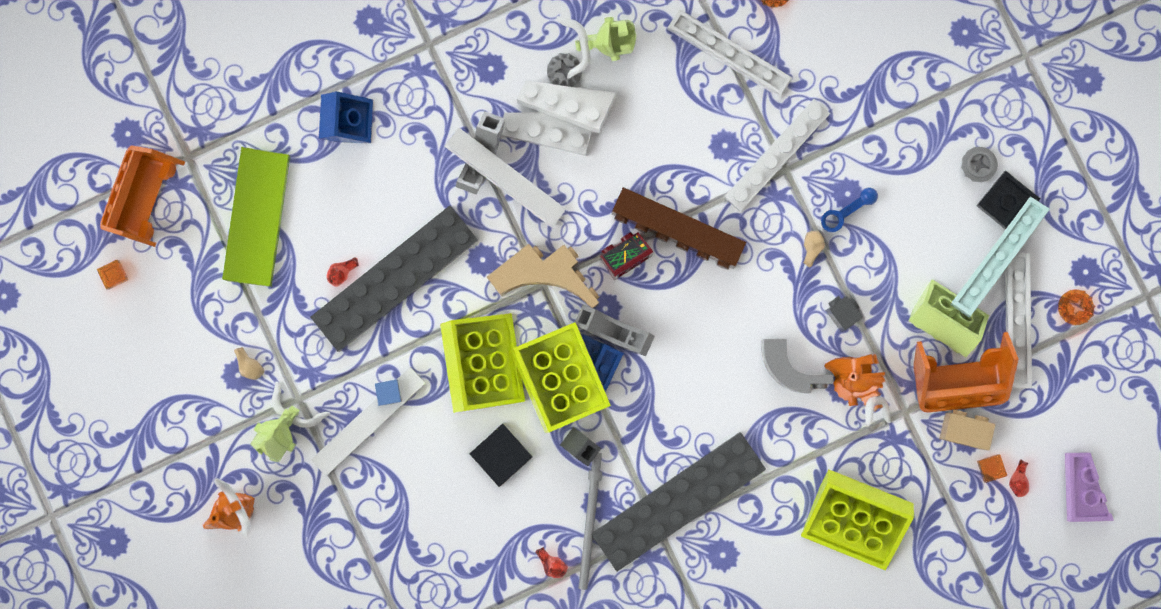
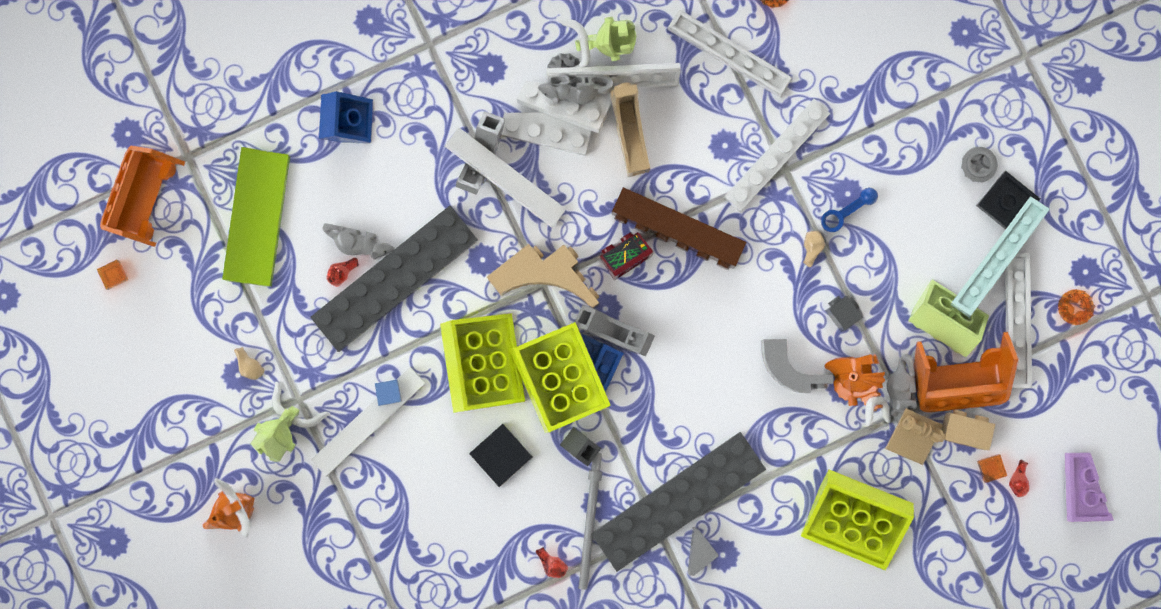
(352, 243): none -> light grey animal
(577, 90): none -> light grey animal
(629, 128): none -> tan arch
(642, 75): none -> white tile
(700, 553): none -> light grey slope
(900, 386): none -> light grey animal
(915, 436): none -> tan hinge

